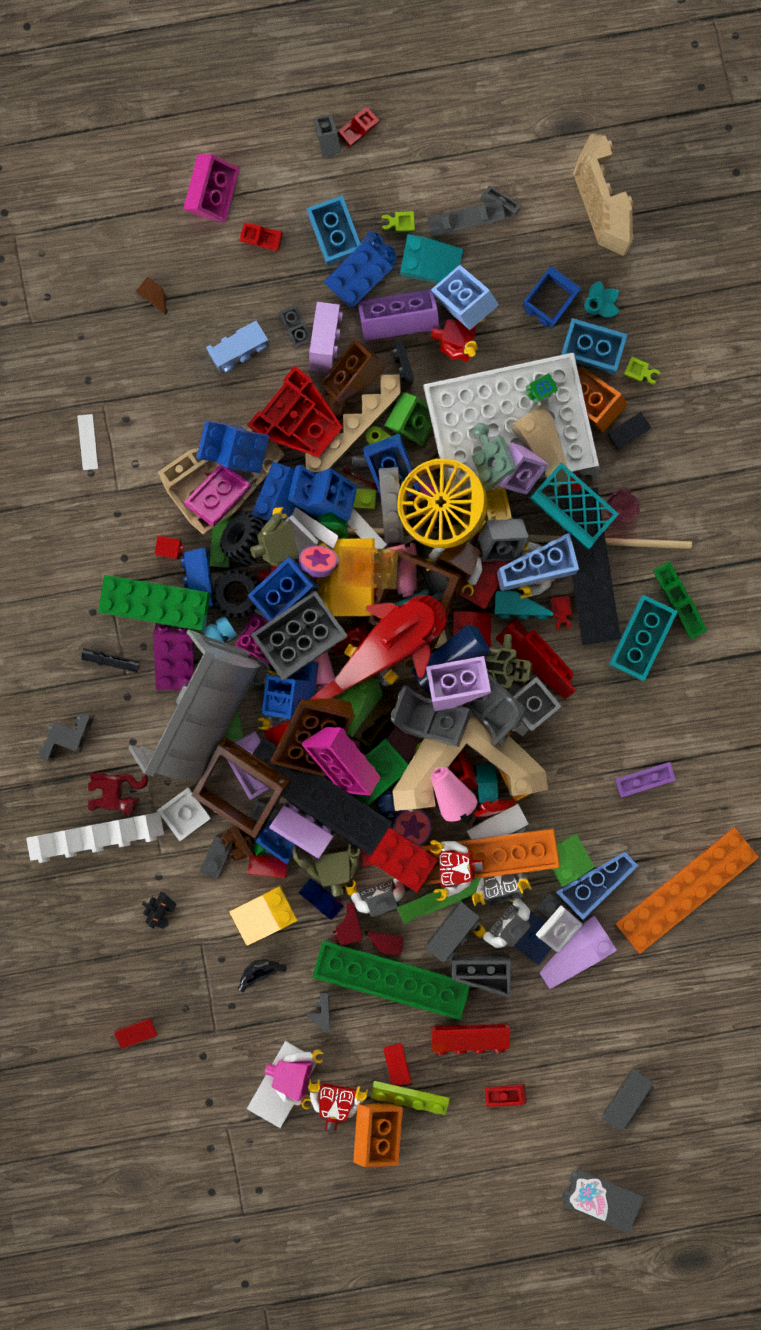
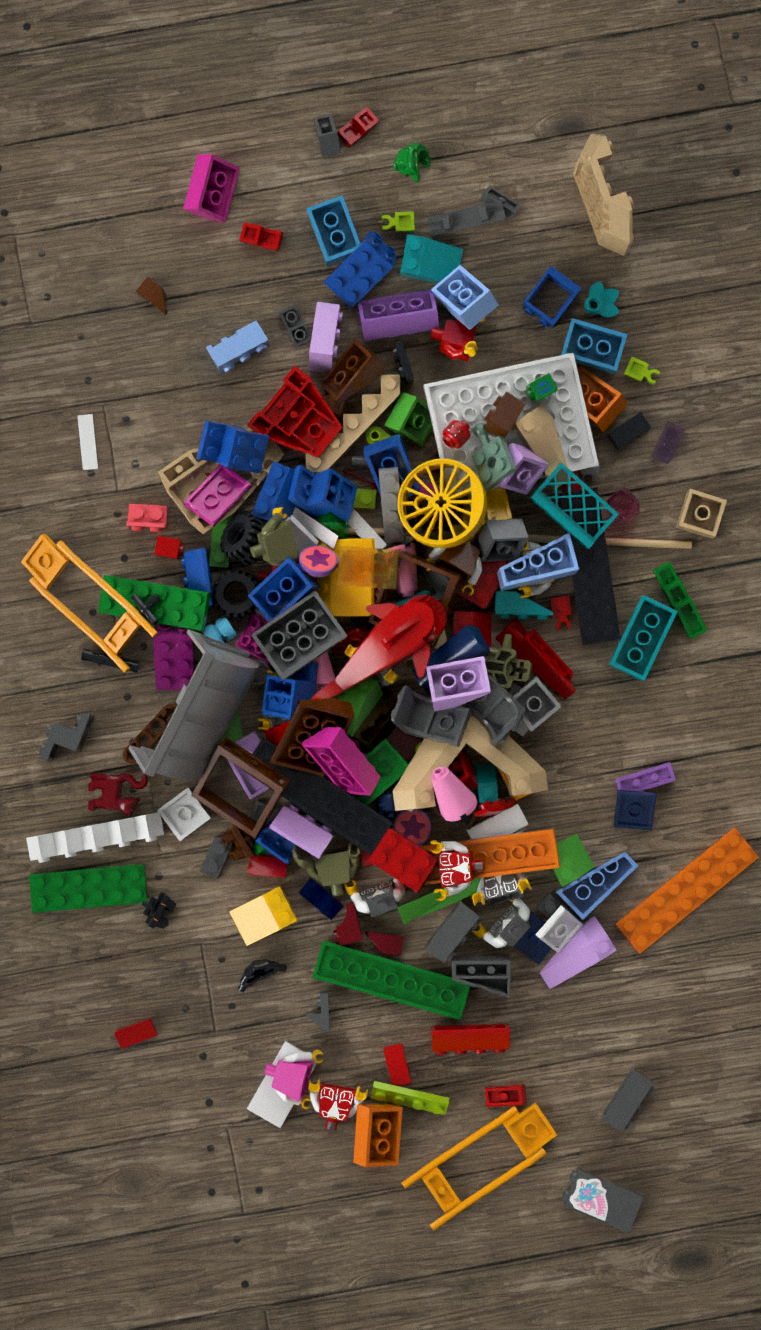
(46, 563): none -> light orange plate
(88, 888): none -> green plate
(144, 608): none -> black piece
(147, 516): none -> coral bracket
(148, 730): none -> reddish brown beam
(407, 160): none -> green helmet
(456, 434): none -> red head
(504, 414): none -> reddish brown brick
(528, 1130): none -> light orange plate
(634, 809): none -> dark blue tile
(667, 442): none -> clear purple plate
(701, 513): none -> tan brick

